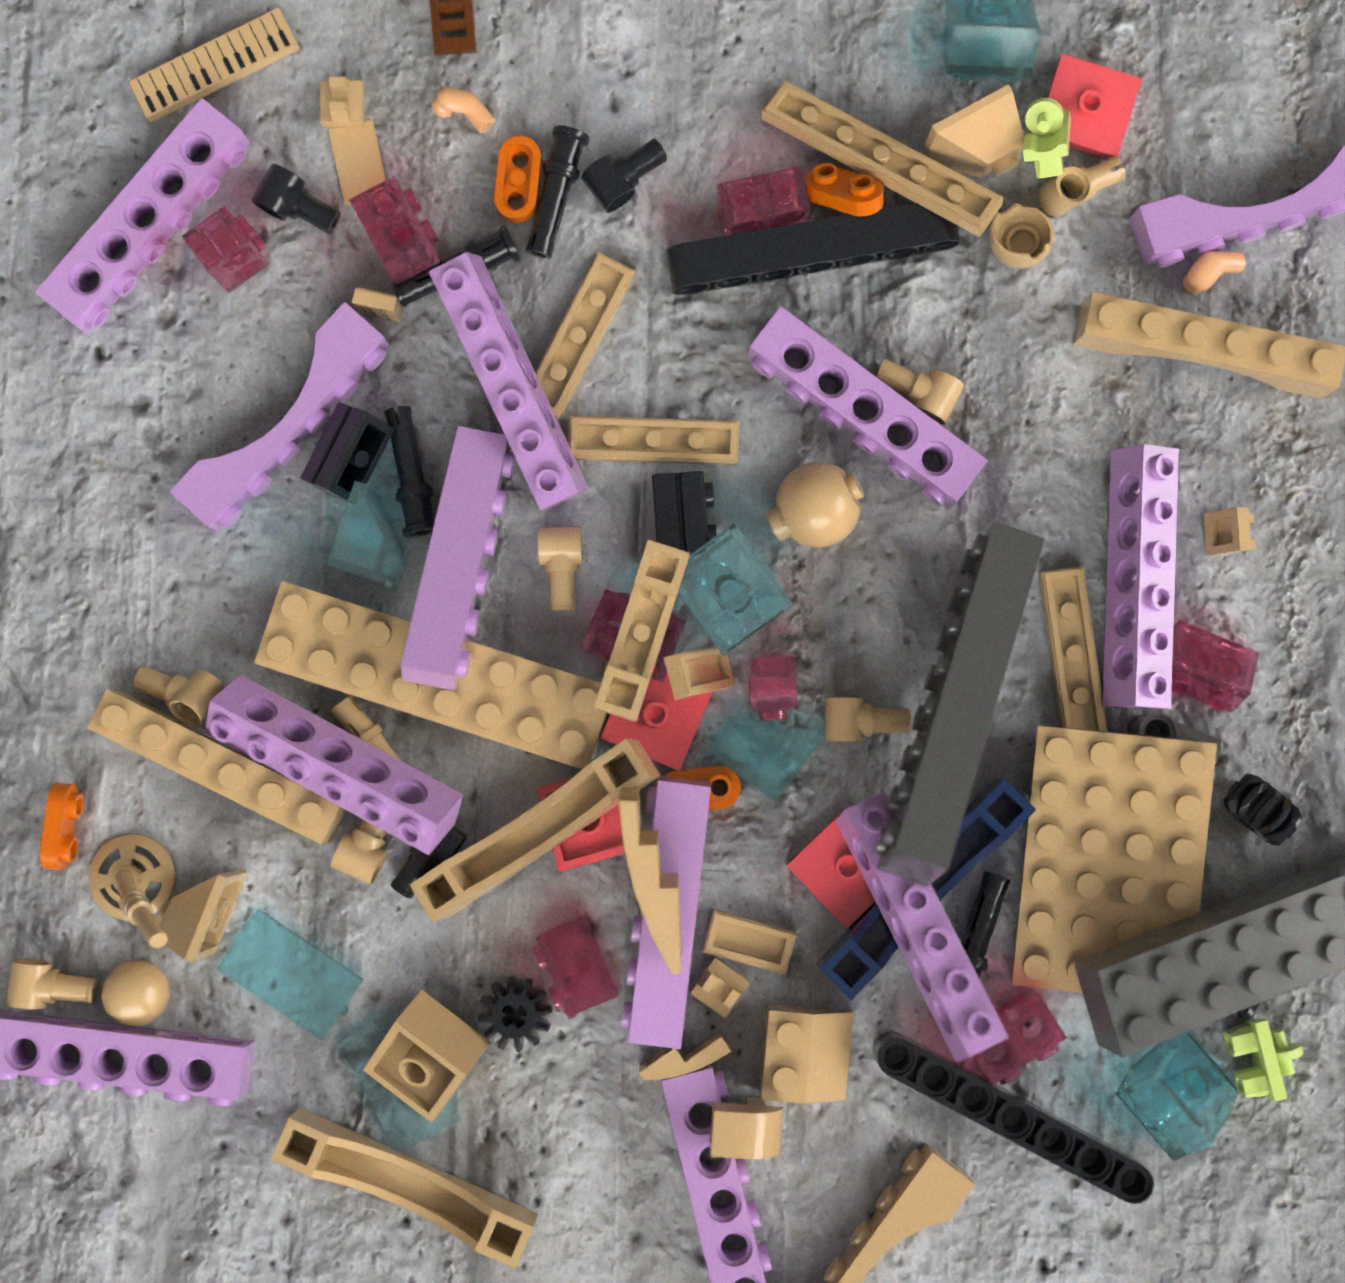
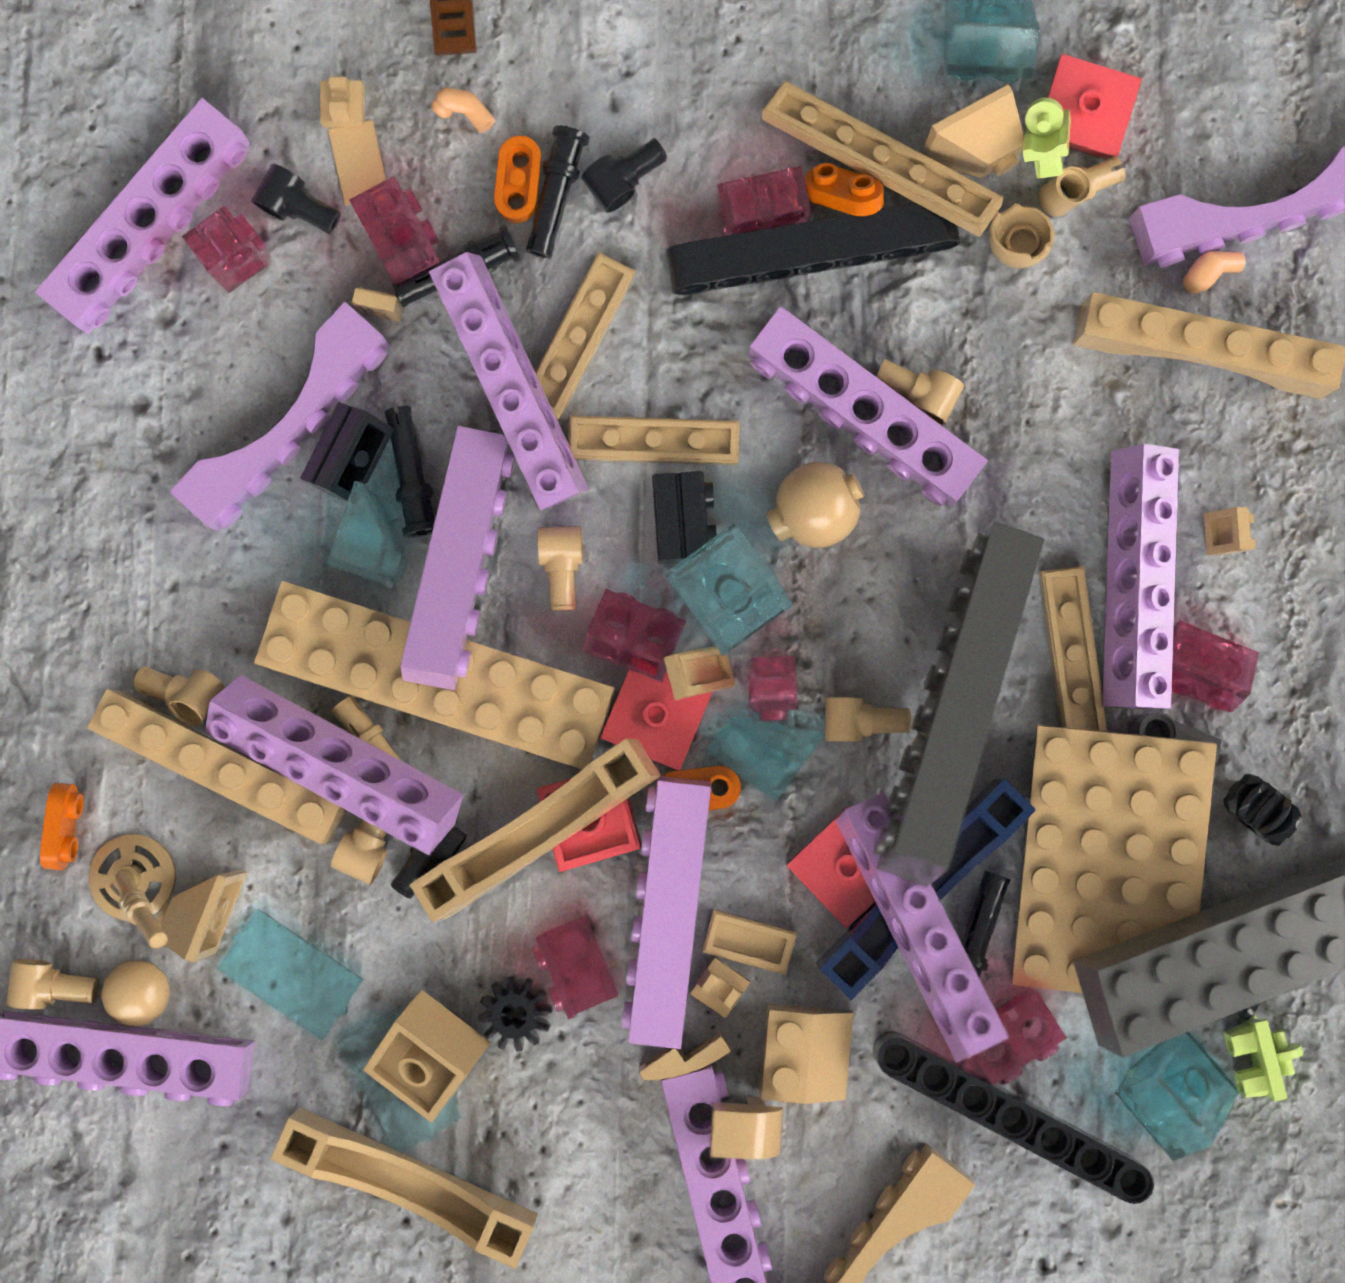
(214, 65): tan tile -> none
(642, 631): tan slope -> none
(655, 891): tan slope -> none

